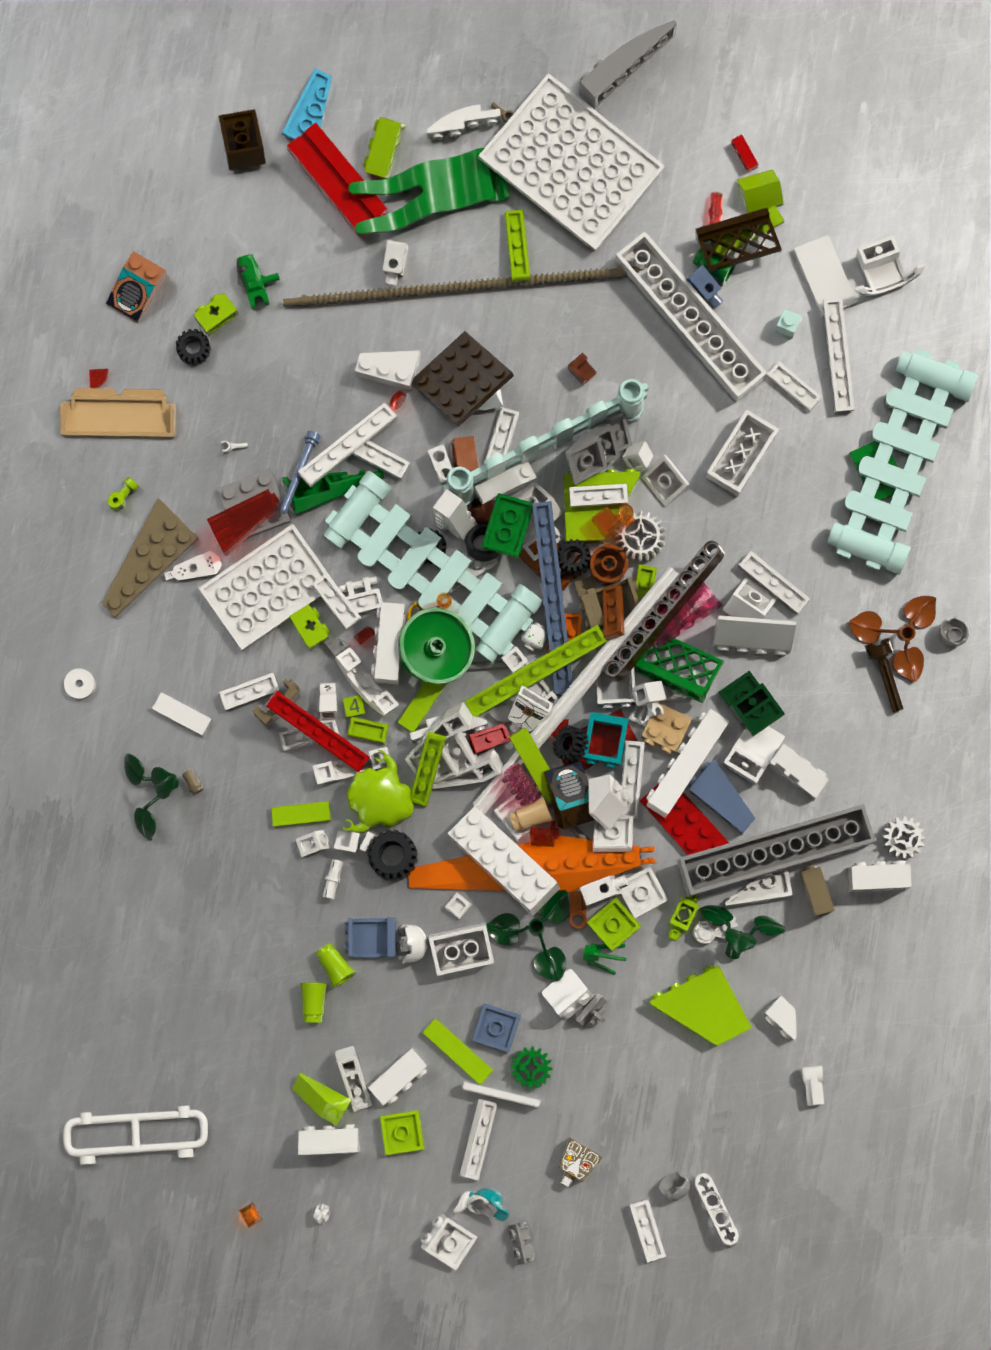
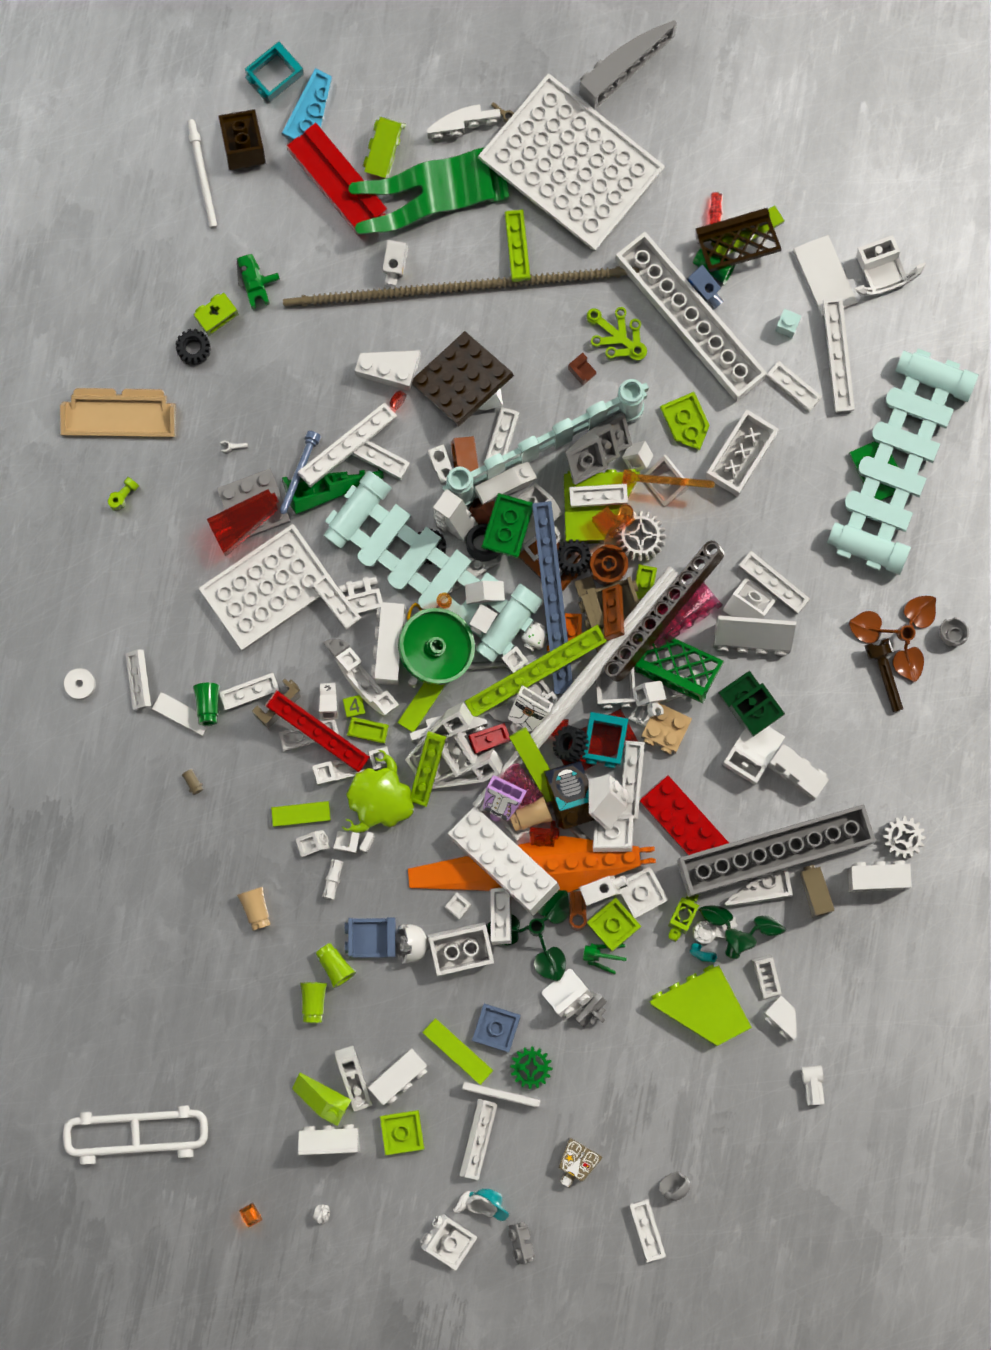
(98, 377): clear red tile -> none
(136, 287): slope -> none
(138, 679): none -> white plate
(154, 551): dark tan wing -> none
(163, 783): dark green plant -> none
(194, 139): none -> white bar
(202, 567): white piece -> none
(207, 703): none -> green plant
(255, 908): none -> tan plant
(265, 58): none -> teal window
(311, 638): lime brick -> none
(364, 635): clear red tile -> none
(381, 843): black tyre -> none
(482, 619): none -> white brick
(484, 592): none -> white slope
(500, 916): none -> white plate
(502, 798): none -> lavender torso
(618, 336): none -> lime plant
(631, 477): none -> clear orange piece
(686, 420): none -> lime tile
(687, 763): white brick -> none
(703, 956): none -> teal arm
(714, 1210): white beam -> none
(721, 797): sand blue slope -> none
(744, 153): red piece -> none
(761, 191): lime slope -> none
(761, 960): none -> white slope

